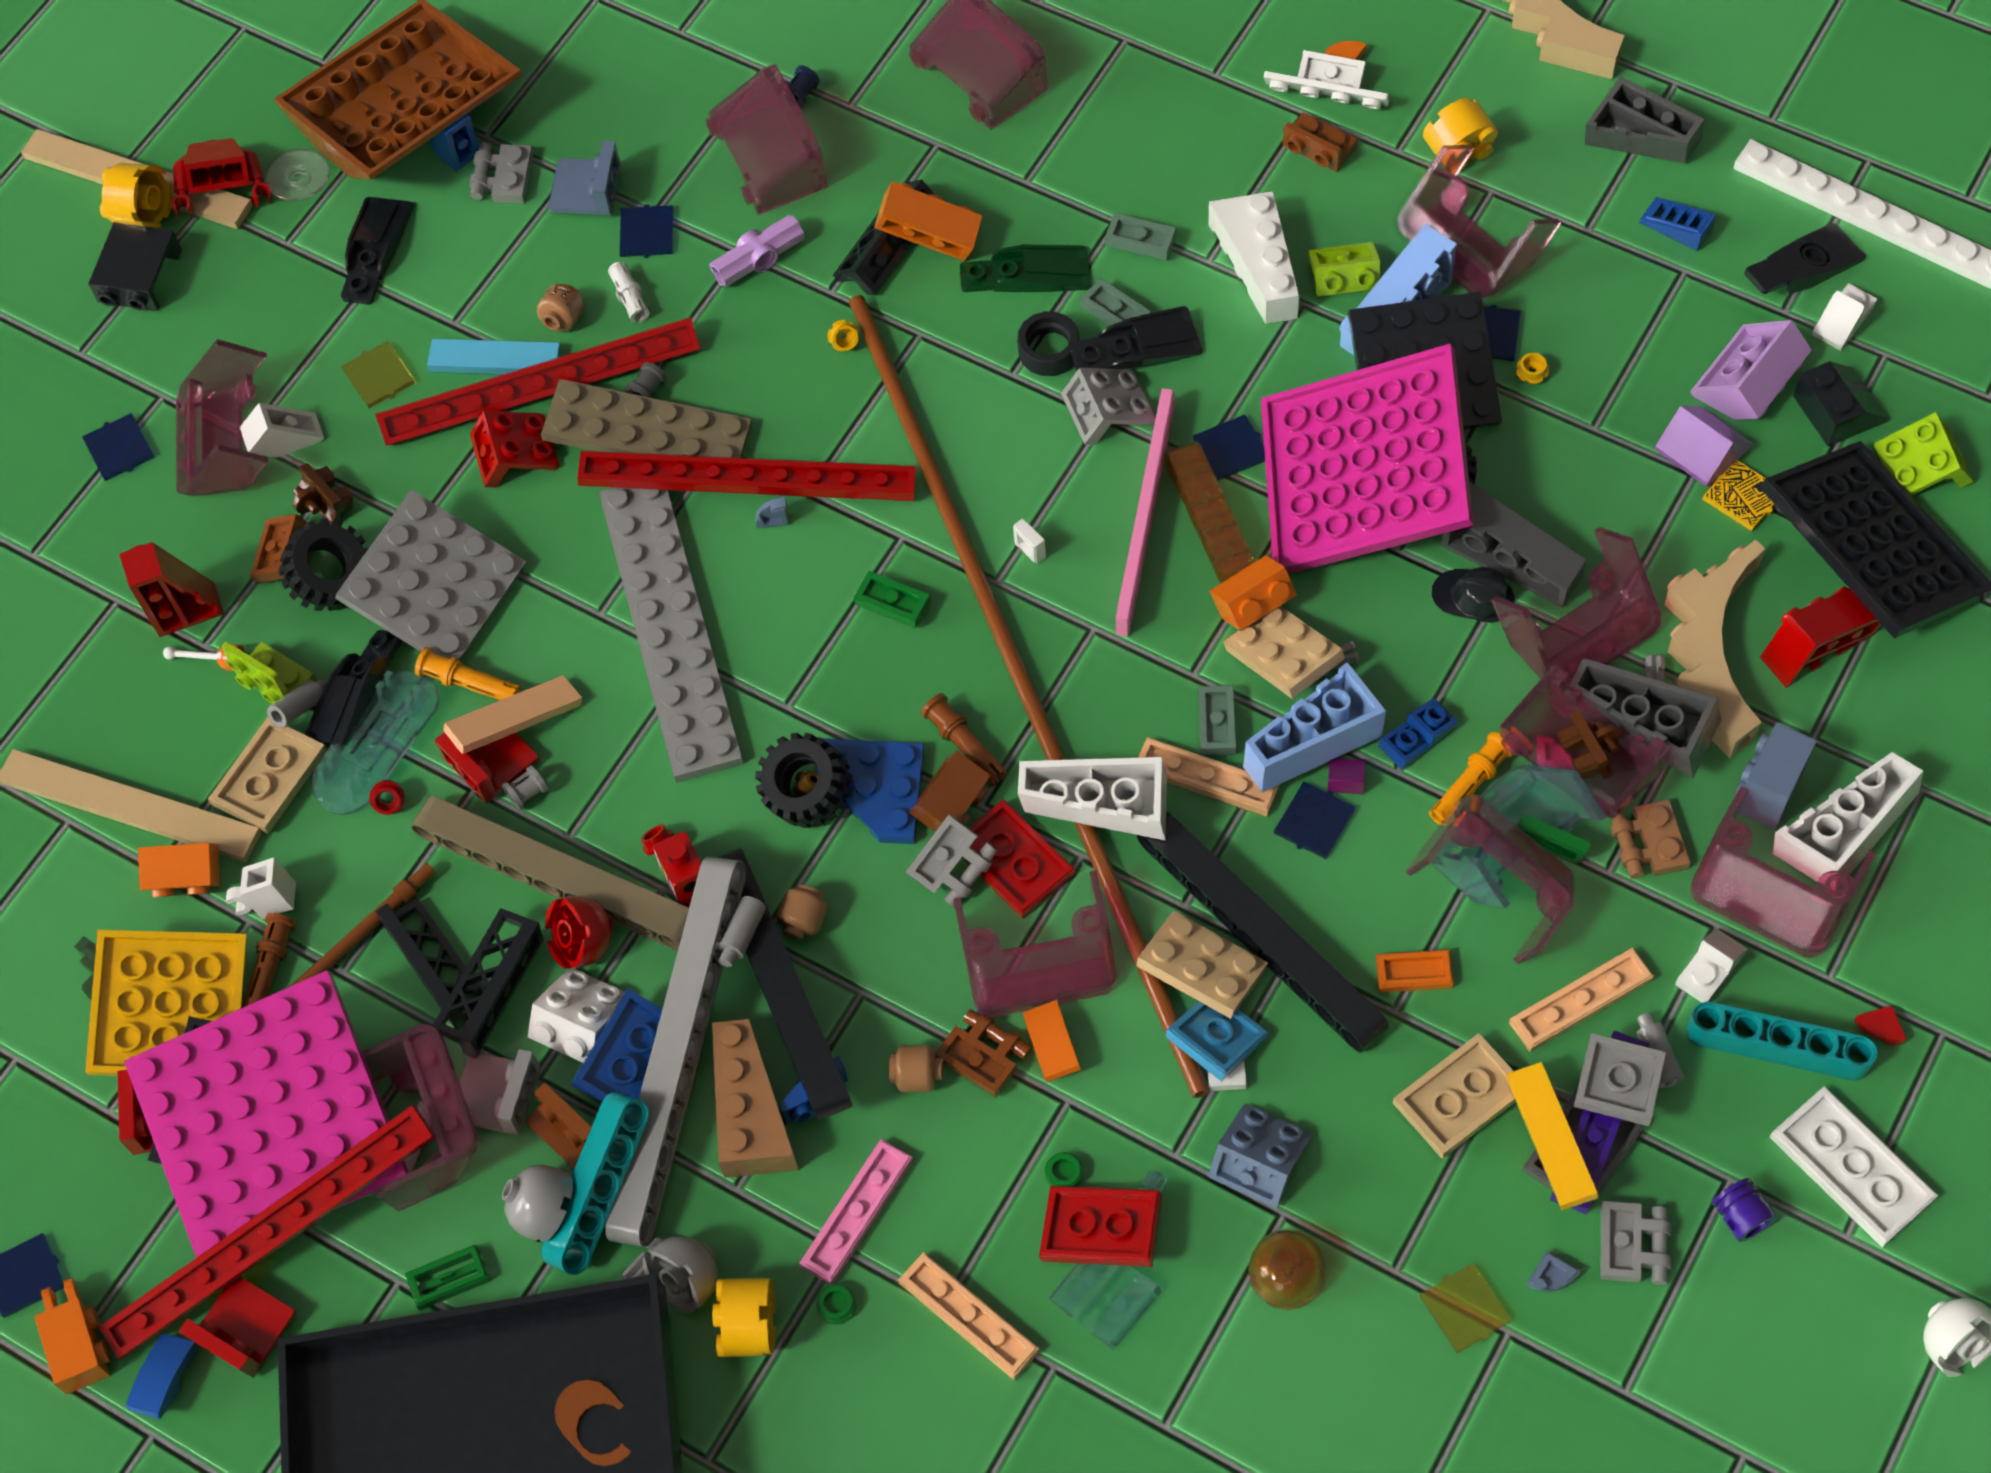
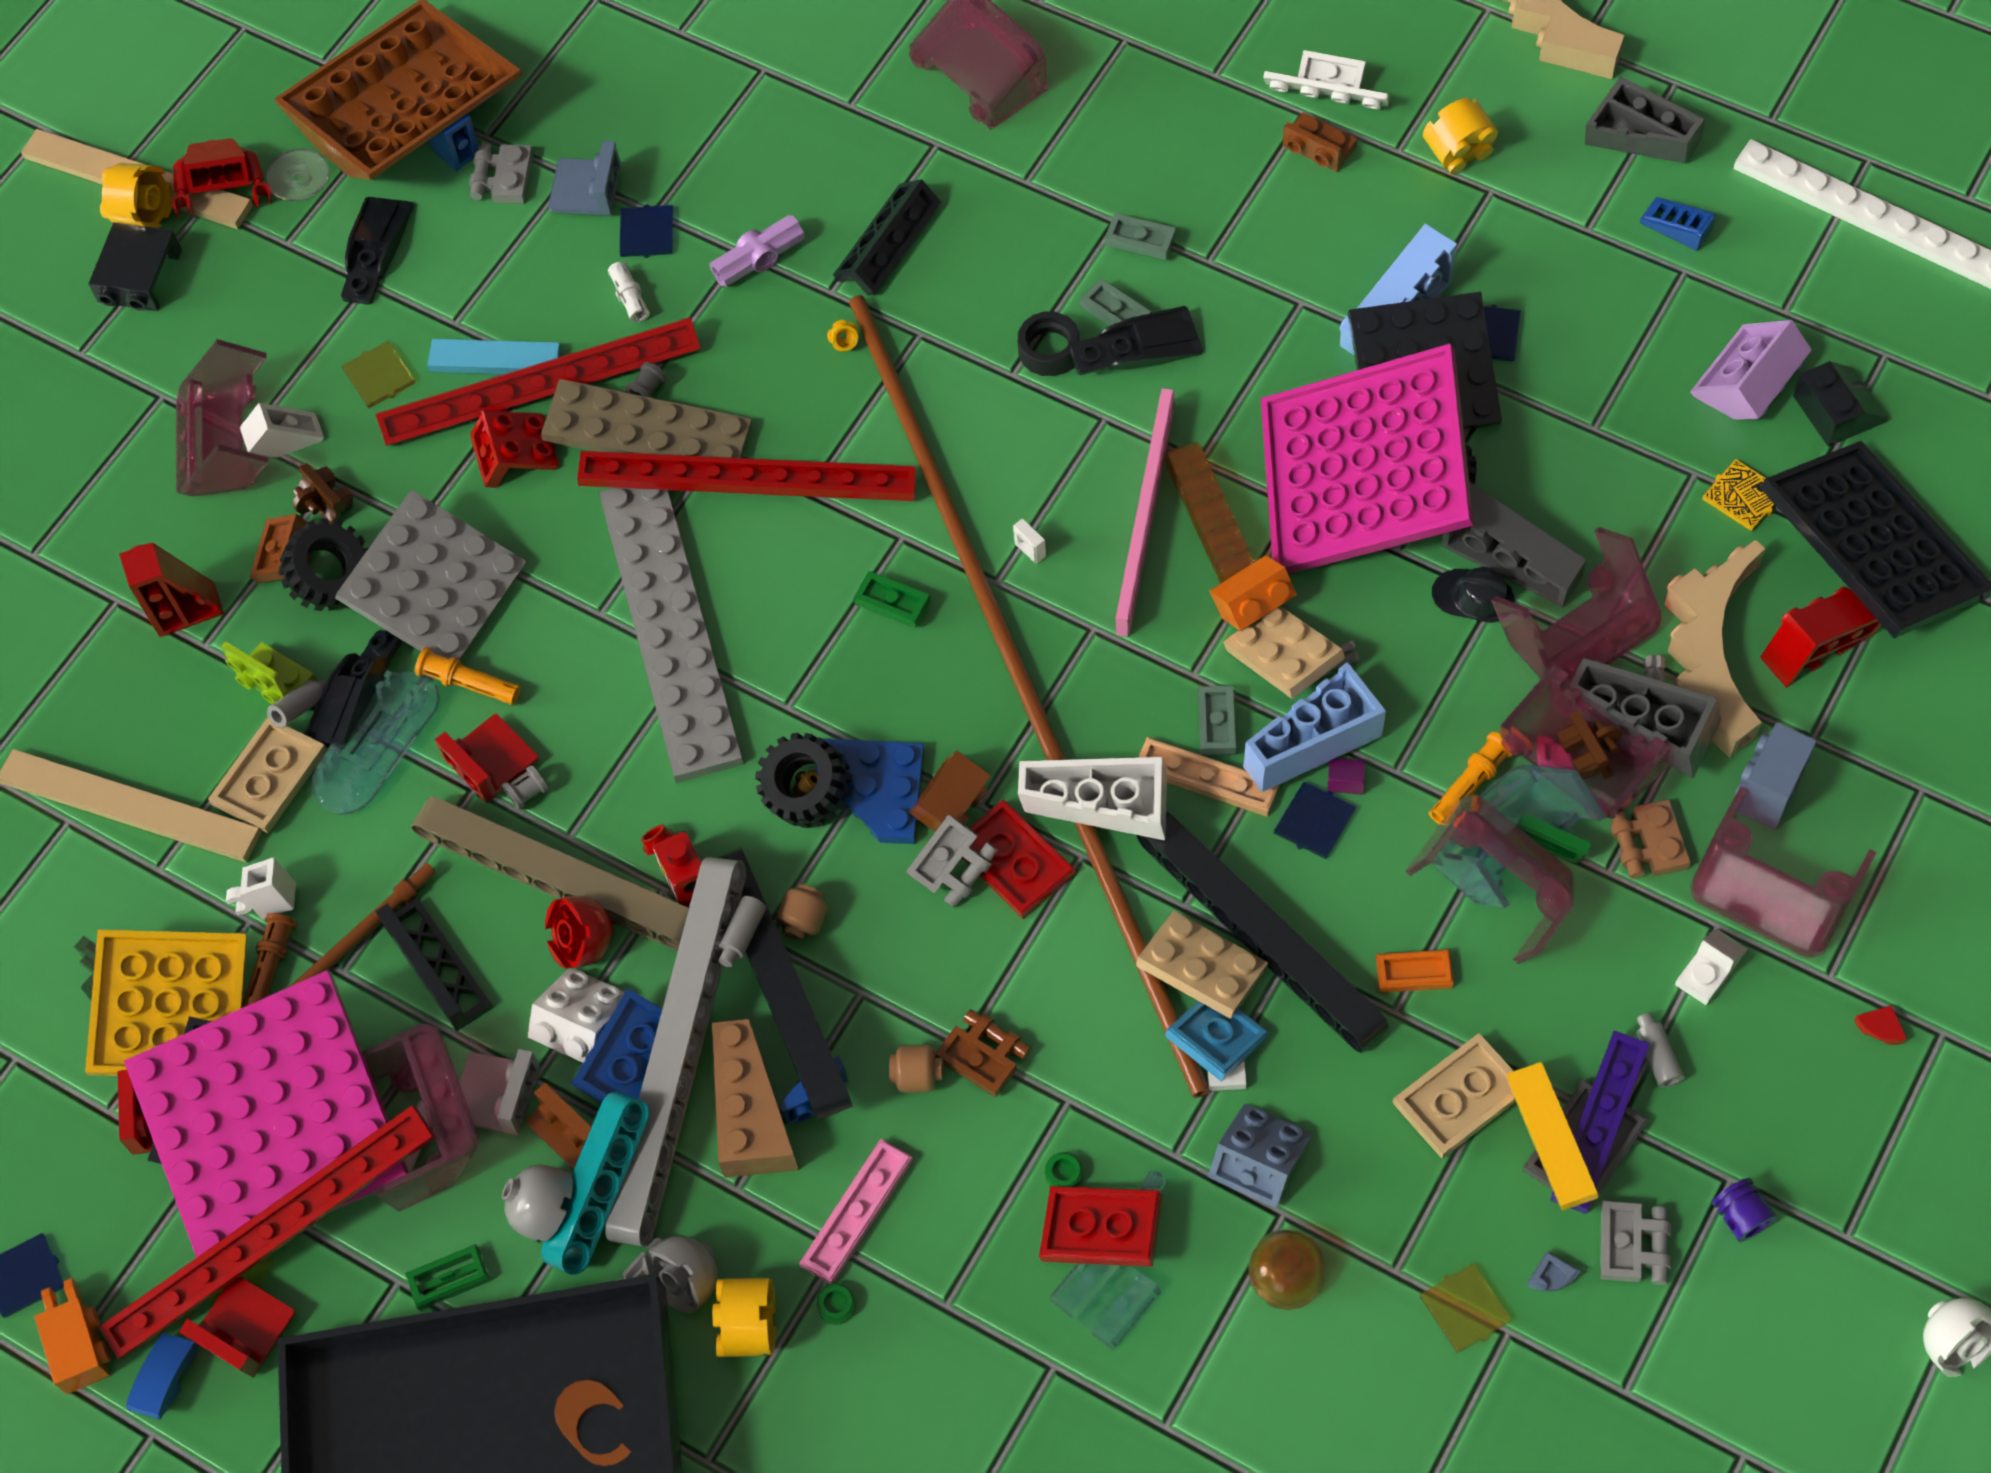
(118, 447): clear blue piece -> none
(170, 653): white hinge -> none
(179, 867): orange brick -> none
(387, 807): red plate -> none
(499, 989): black fence -> none
(512, 714): light nougat tile -> none
(560, 305): medium nougat head -> none
(769, 141): clear pink windscreen -> none
(772, 513): sand blue tile -> none
(802, 83): dark blue bush -> none
(928, 221): orange brick -> none
(954, 728): dark orange pin -> none
(969, 1316): light nougat tile -> none
(1029, 270): dark green piece -> none
(1043, 971): clear pink windscreen -> none
(1051, 1041): orange slope -> none
(1105, 398): light grey bracket -> none
(1231, 447): clear blue piece -> none
(1257, 247): white wedge -> none
(1345, 268): lime bracket -> none
(1347, 49): orange tile -> none
(1418, 734): blue slope -> none
(1479, 259): windscreen -> none
(1532, 361): yellow plate -> none
(1581, 999): light nougat tile -> none
(1620, 1079): light grey plate -> none
(1701, 444): slope -> none
(1798, 1034): teal beam -> none
(1806, 261): black piece -> none
(1844, 316): white slope -> none
(1851, 820): white wedge -> none
(1853, 1166): white tile -> none
(1923, 455): lime bracket -> none

